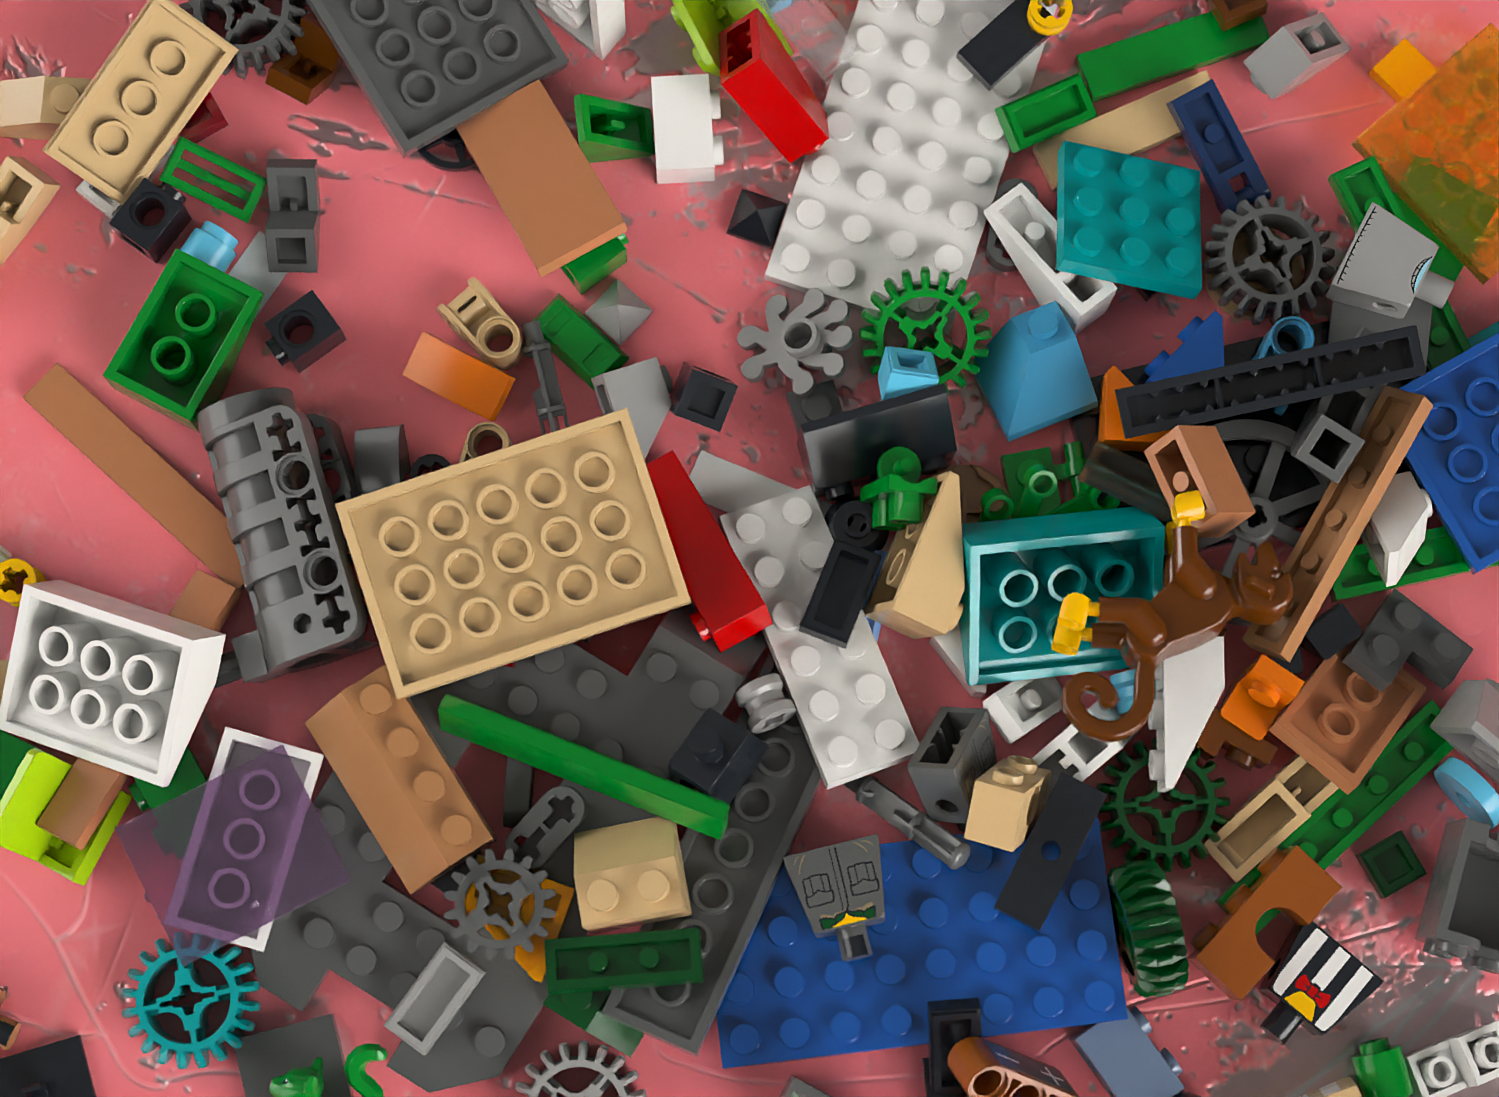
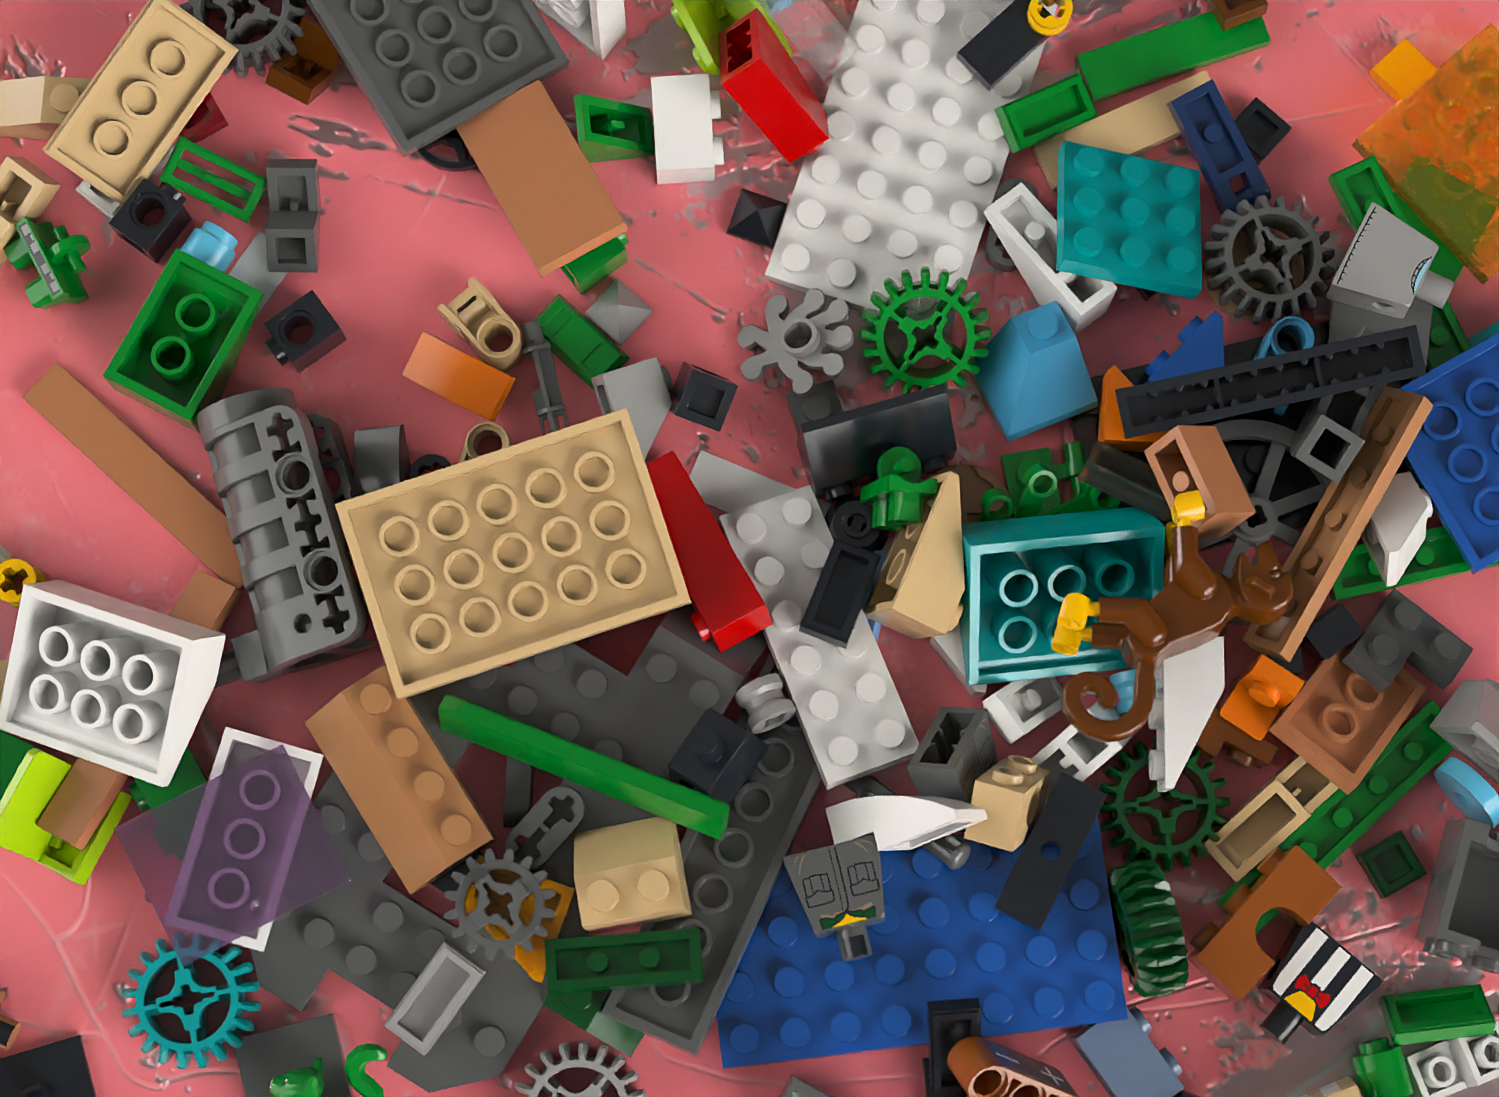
(56, 260): none -> green hips
(901, 820): none -> white slope
(906, 372): medium azure slope -> none
(1261, 129): none -> black tile
(1295, 55): light grey slope -> none
(1437, 1015): none -> green tile

